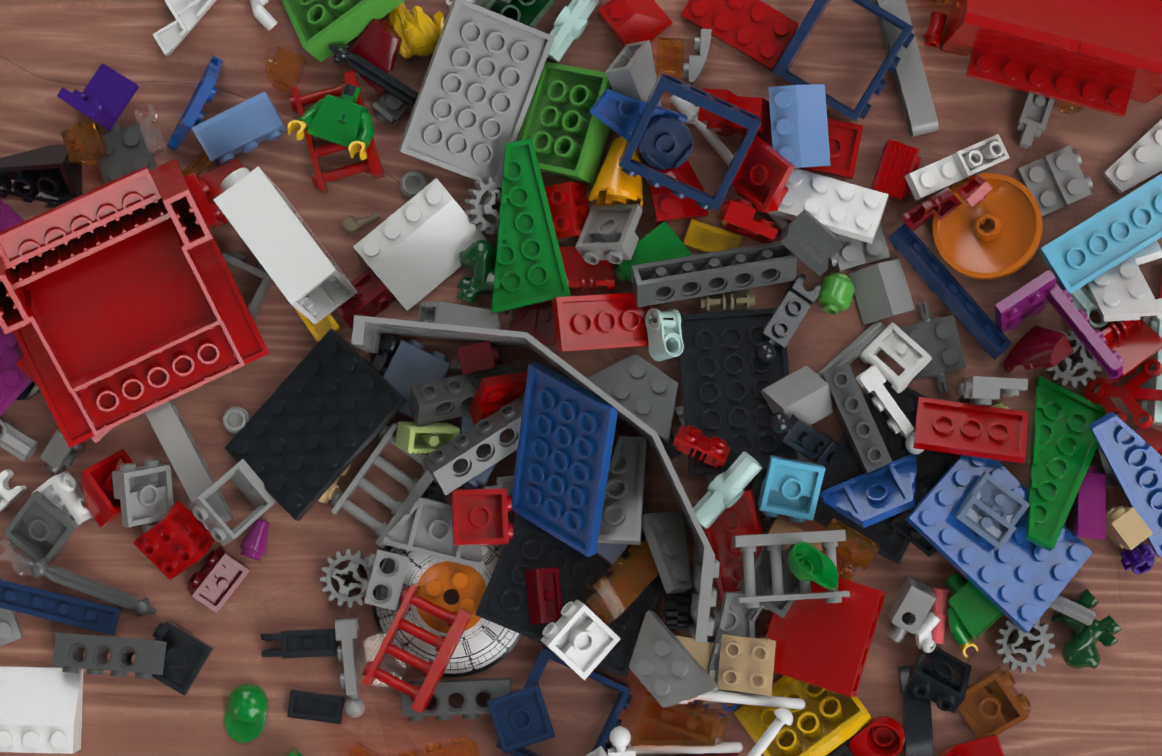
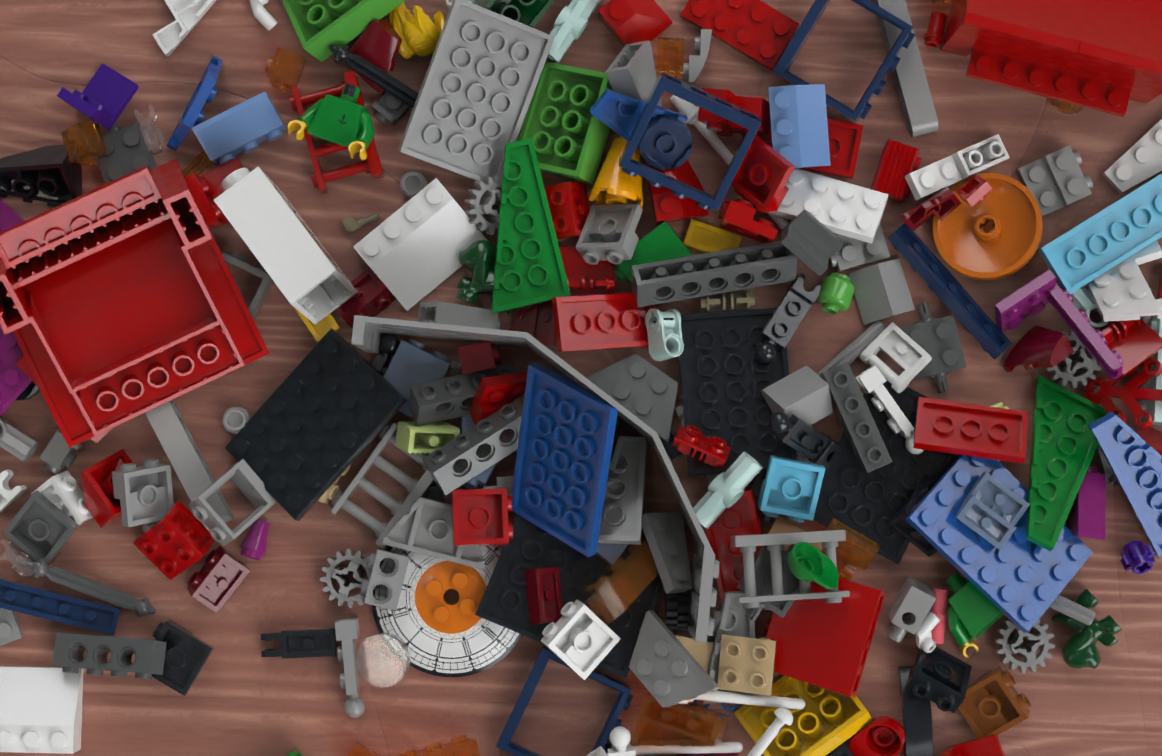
(246, 712): green cap -> none
(316, 706): black tile -> none
(444, 646): red fence -> none
(467, 688): dark grey brick -> none
(521, 718): dark blue tile -> none
(876, 493): blue wing -> none
(986, 389): light grey plate -> none
(1033, 118): light grey hinge -> none
(1126, 527): tan brick -> none

